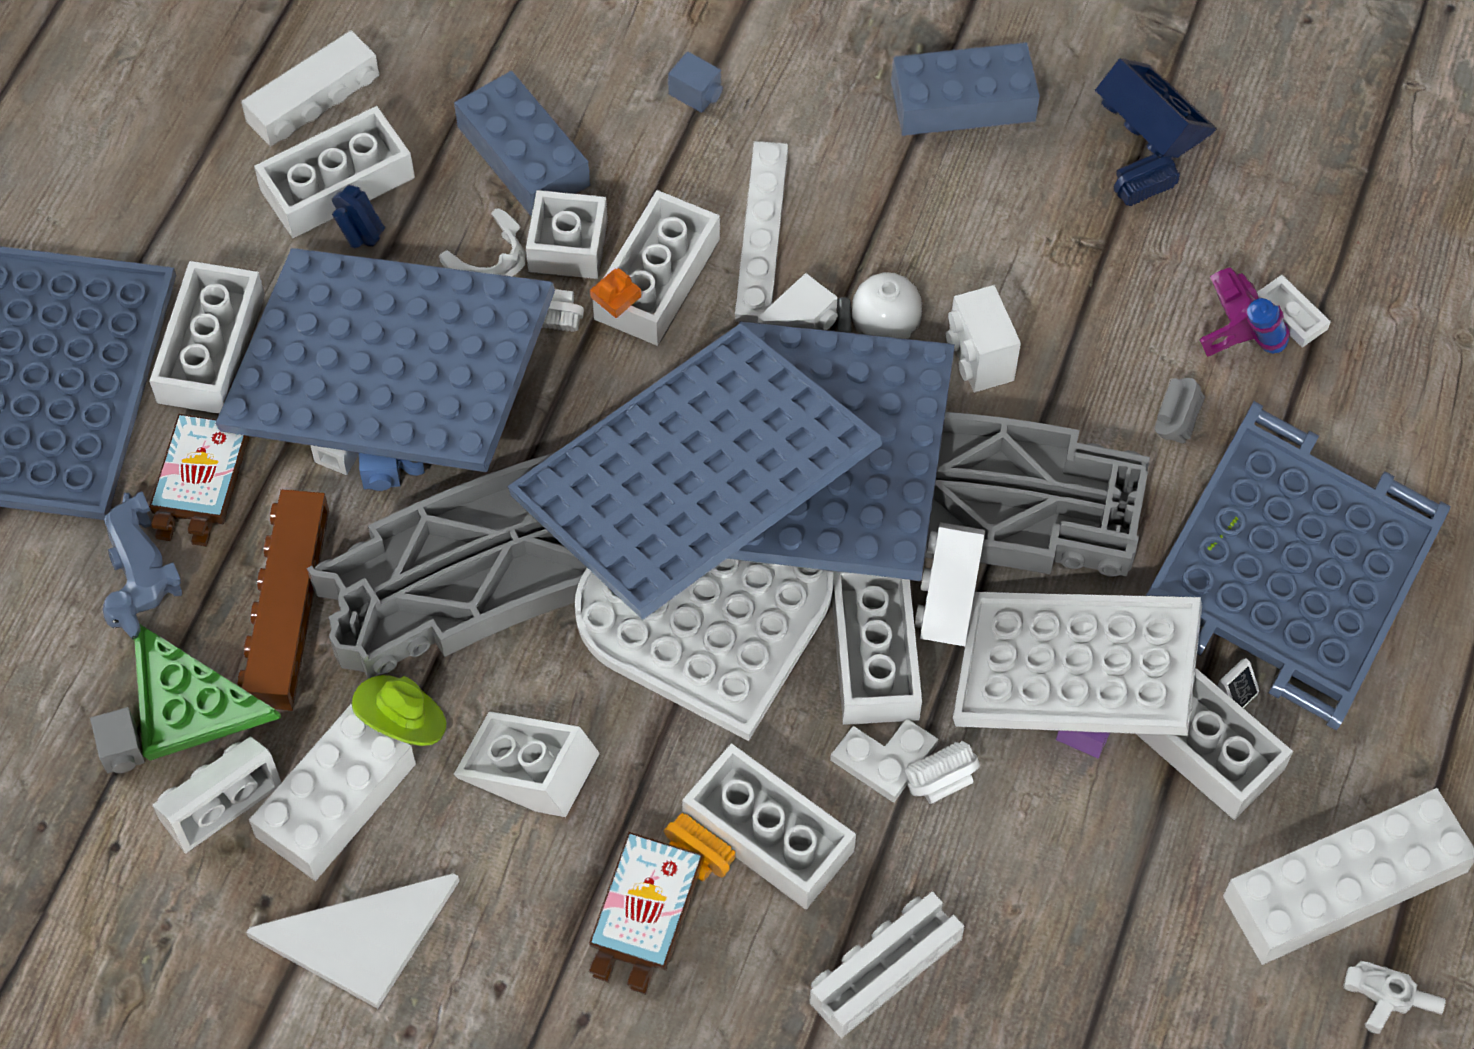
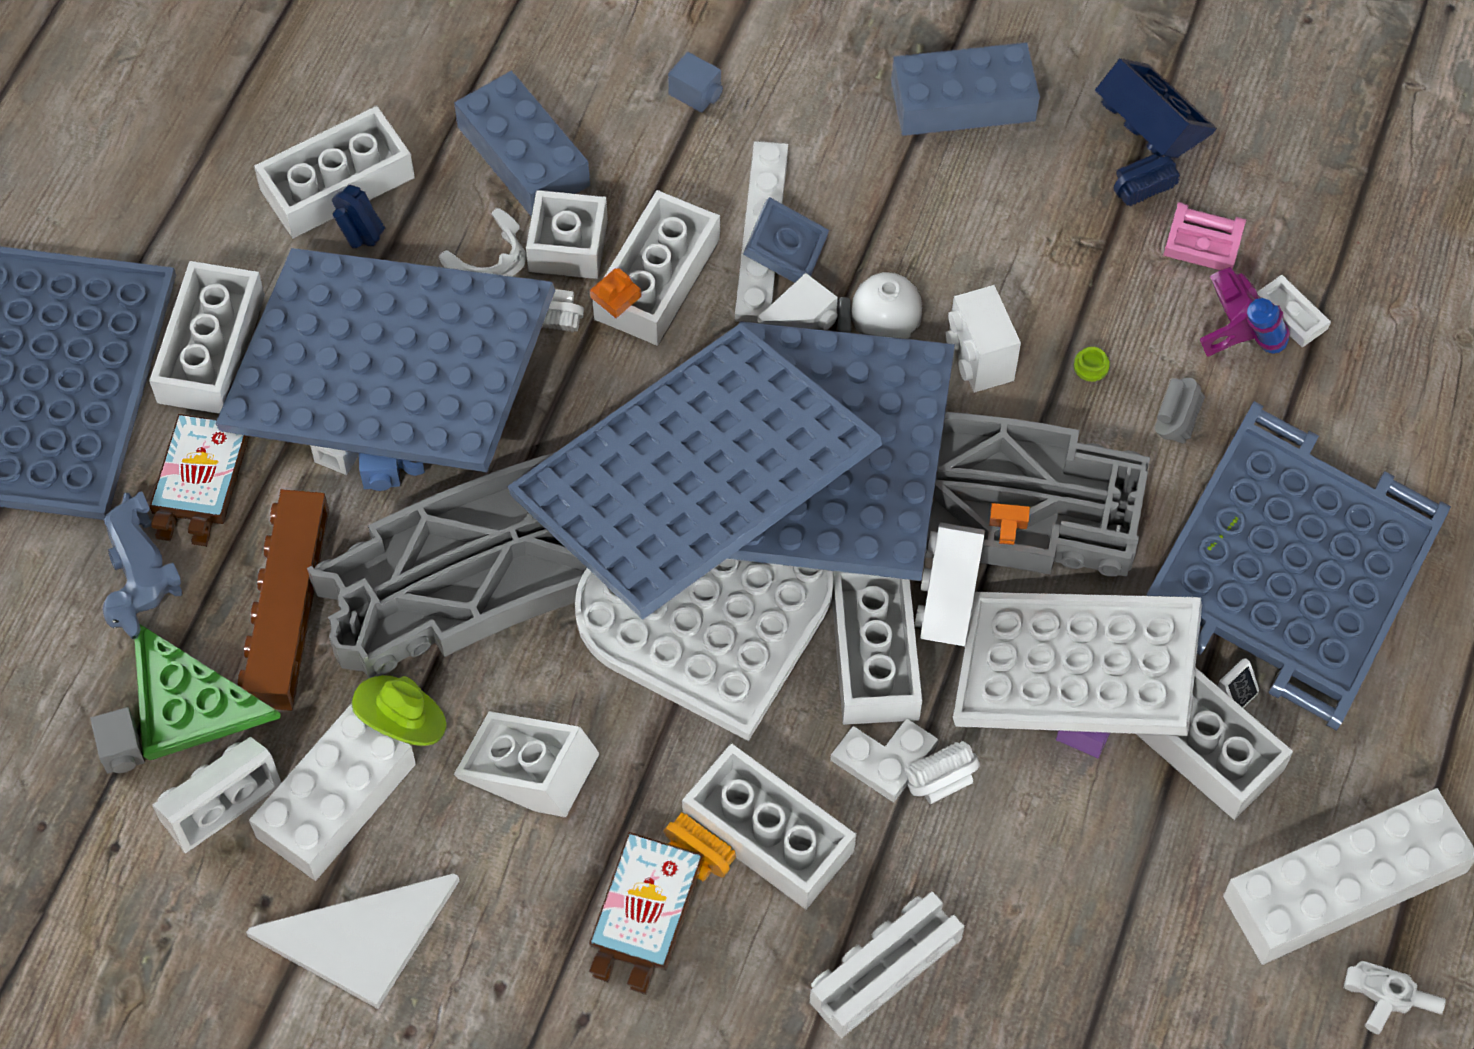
(310, 88): white brick -> none
(785, 241): none -> sand blue tile
(1008, 519): none -> orange tile
(1091, 364): none -> lime plate
(1204, 245): none -> bright pink plate

